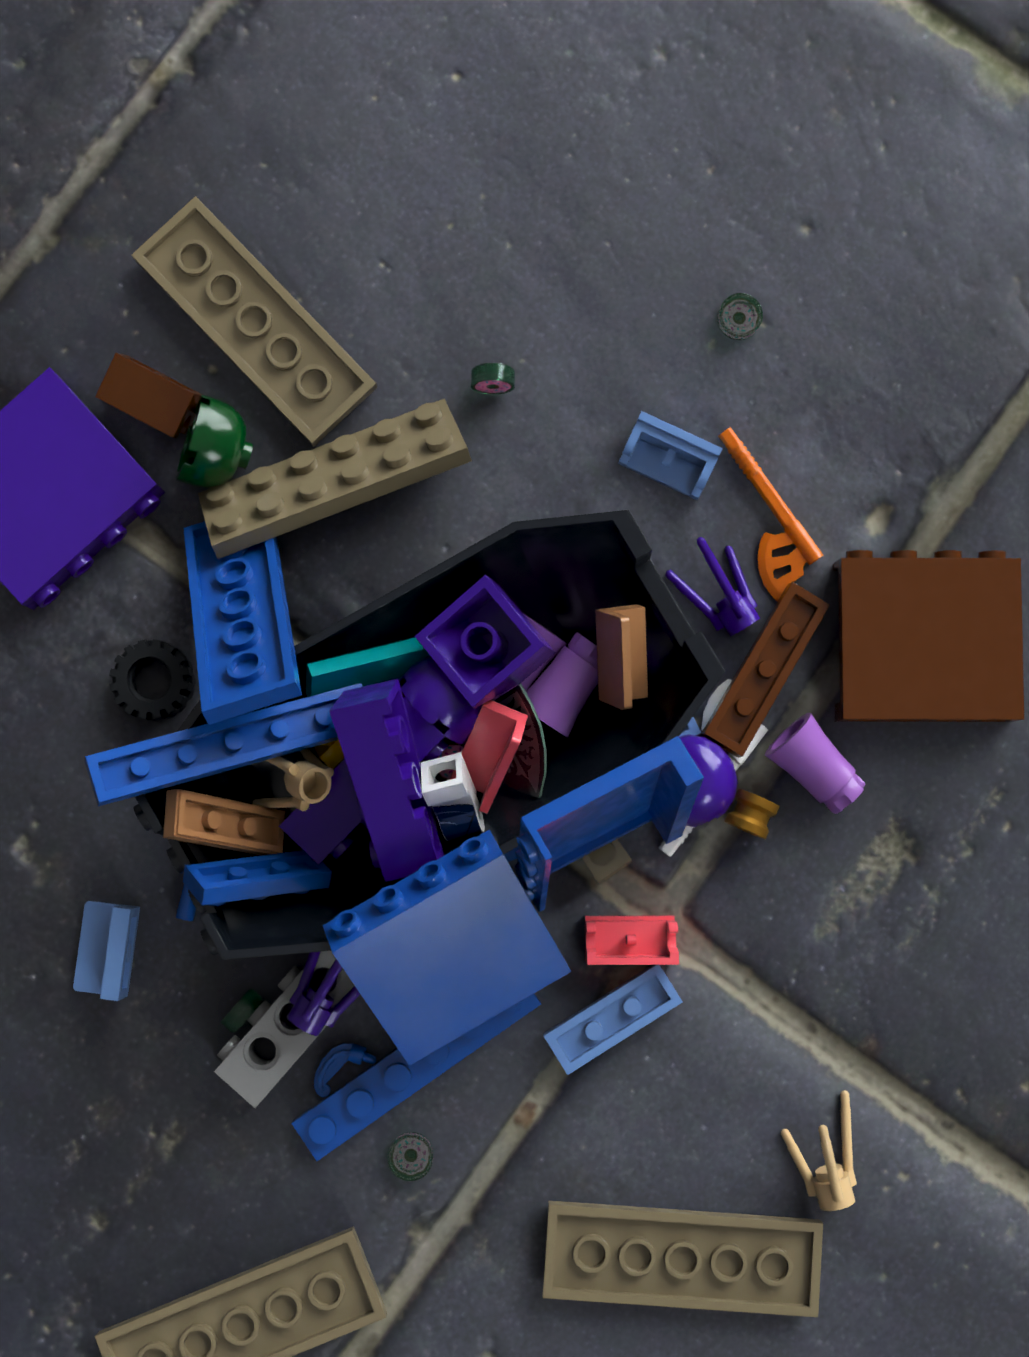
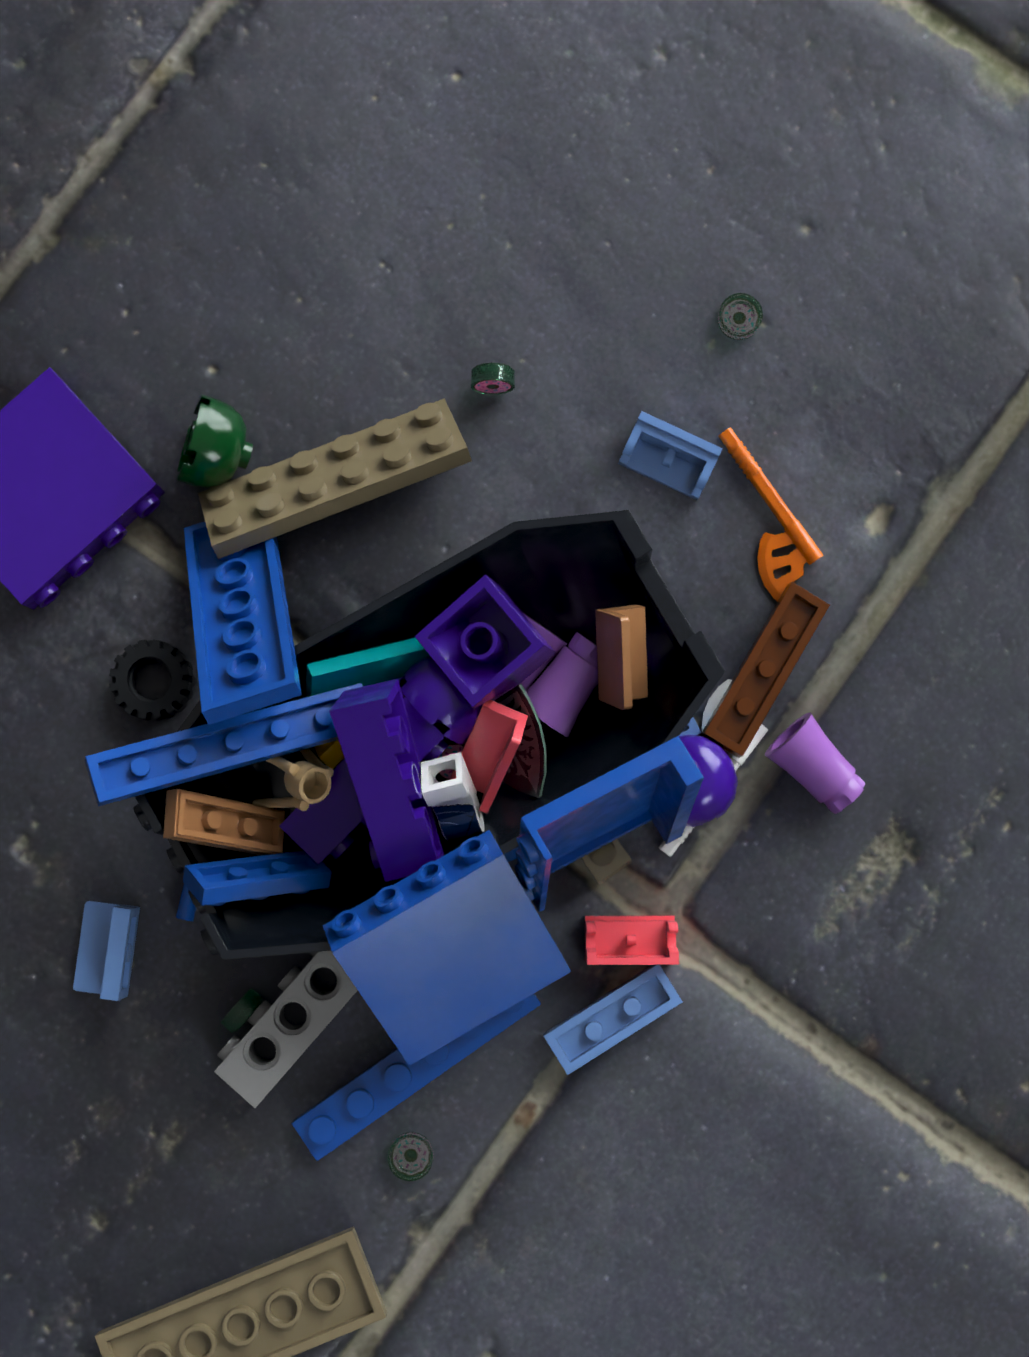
(148, 395): reddish brown hinge -> none
(254, 321): dark tan plate -> none
(313, 1008): dark purple plant -> none
(335, 1061): blue piece -> none
(683, 1258): dark tan plate -> none
(737, 608): dark purple plant -> none
(751, 813): pearl gold wheel -> none
(832, 1182): tan plant -> none
(930, 637): reddish brown panel -> none

